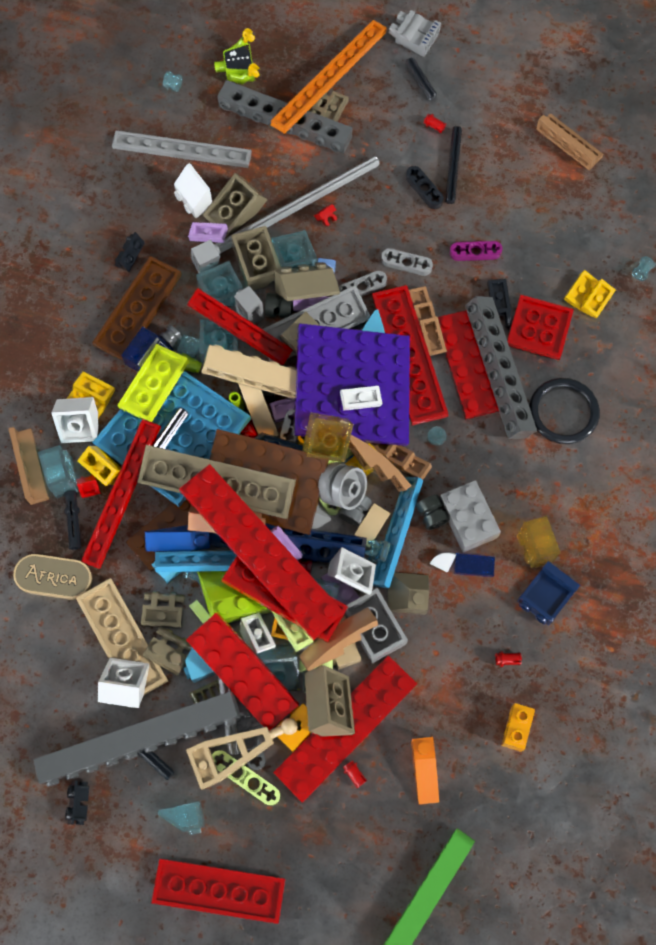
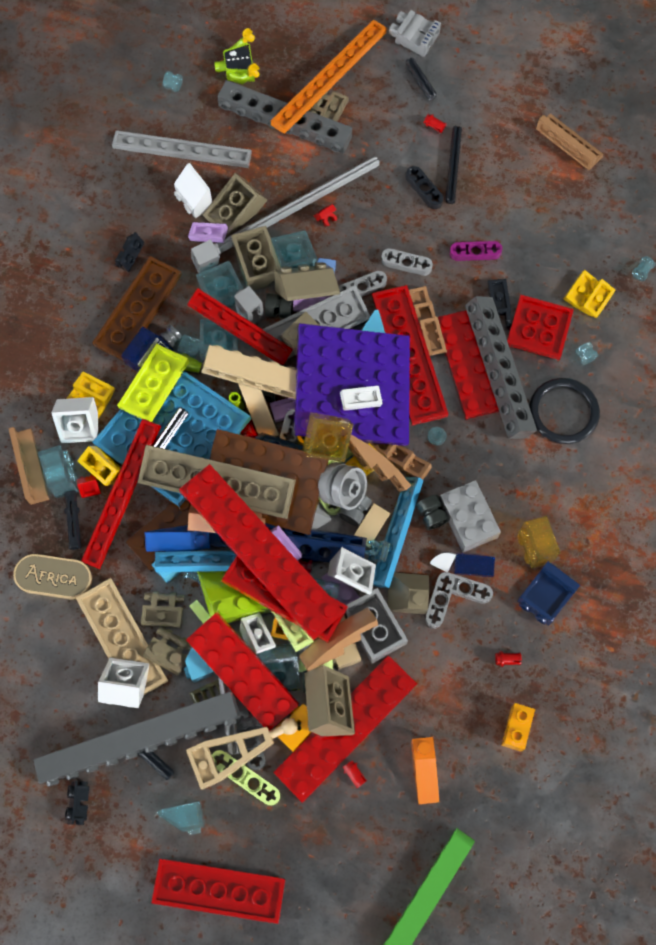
(453, 588): none -> light grey beam
(586, 353): none -> clear light blue wheel

